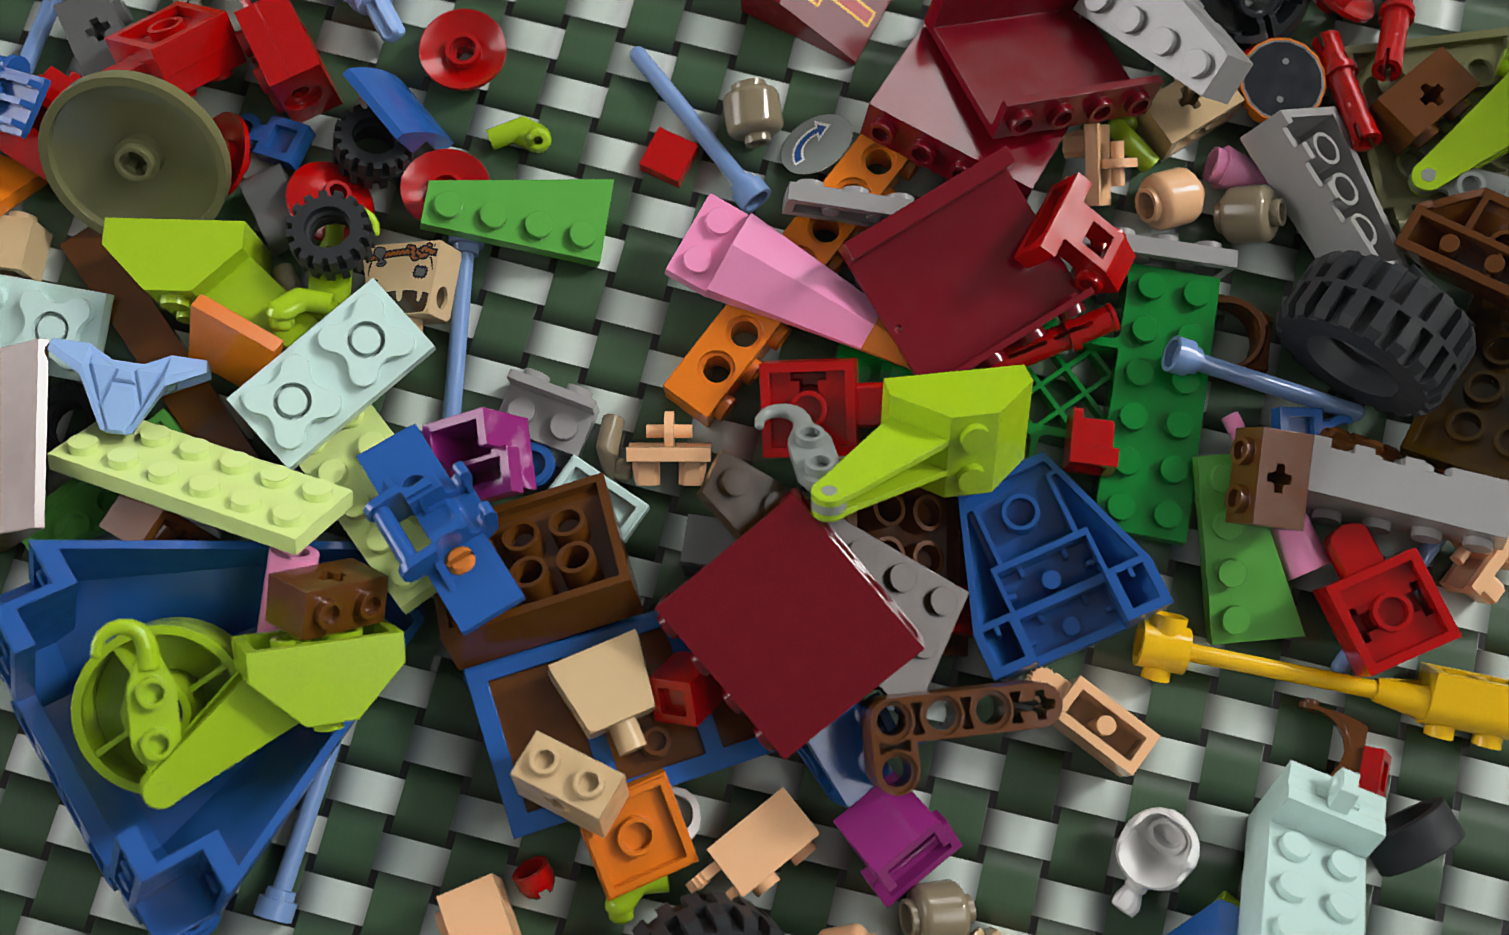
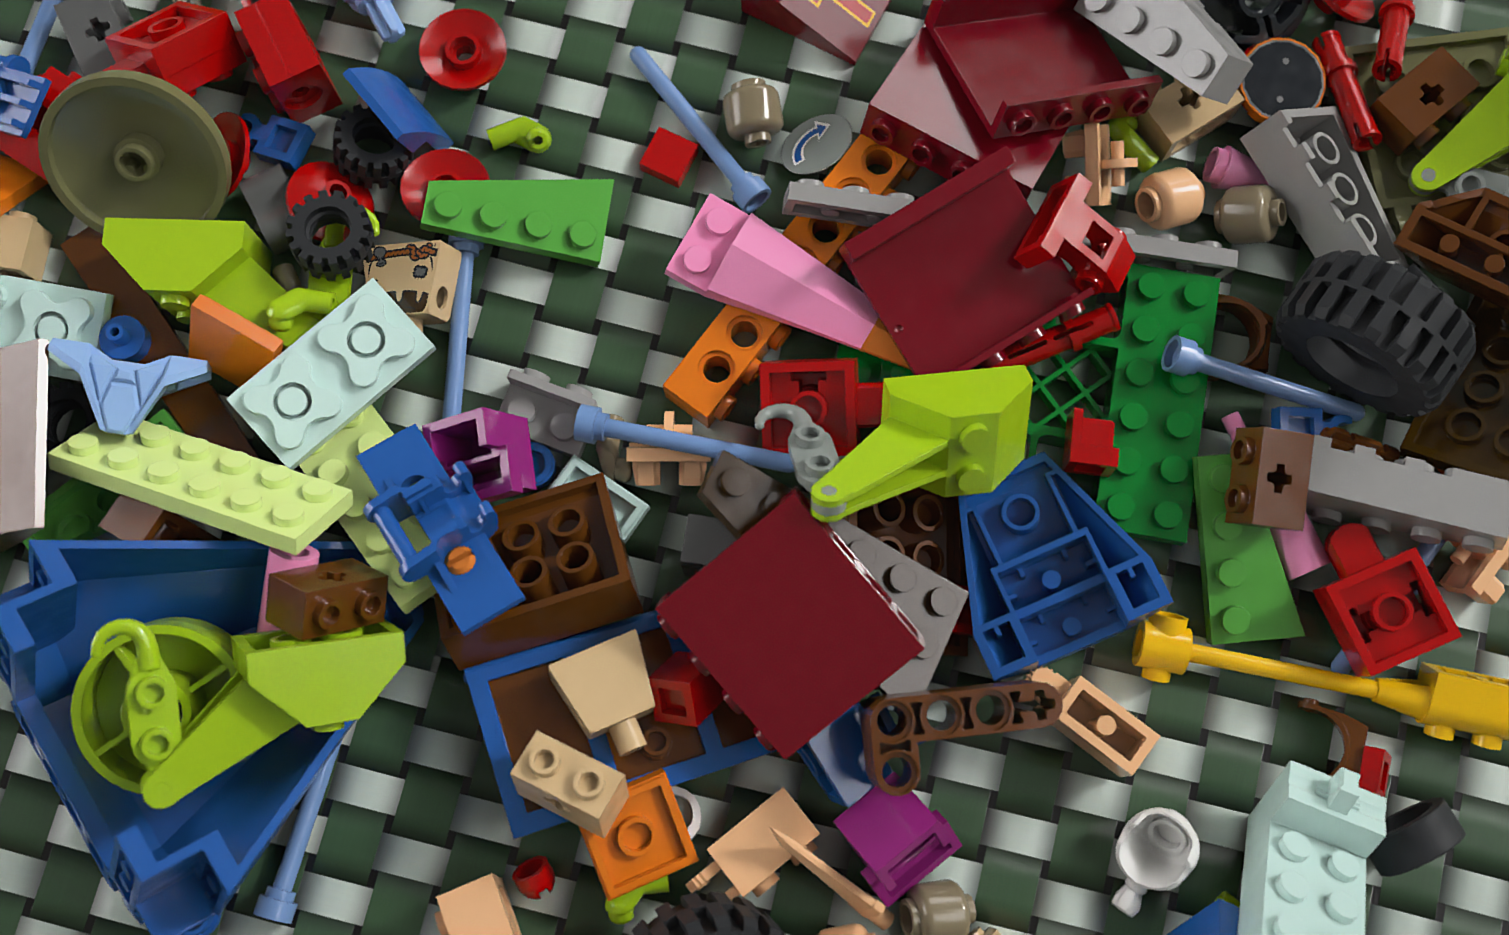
(125, 339): none -> blue tile
(594, 425): none -> medium blue piece
(858, 899): none -> light nougat bar

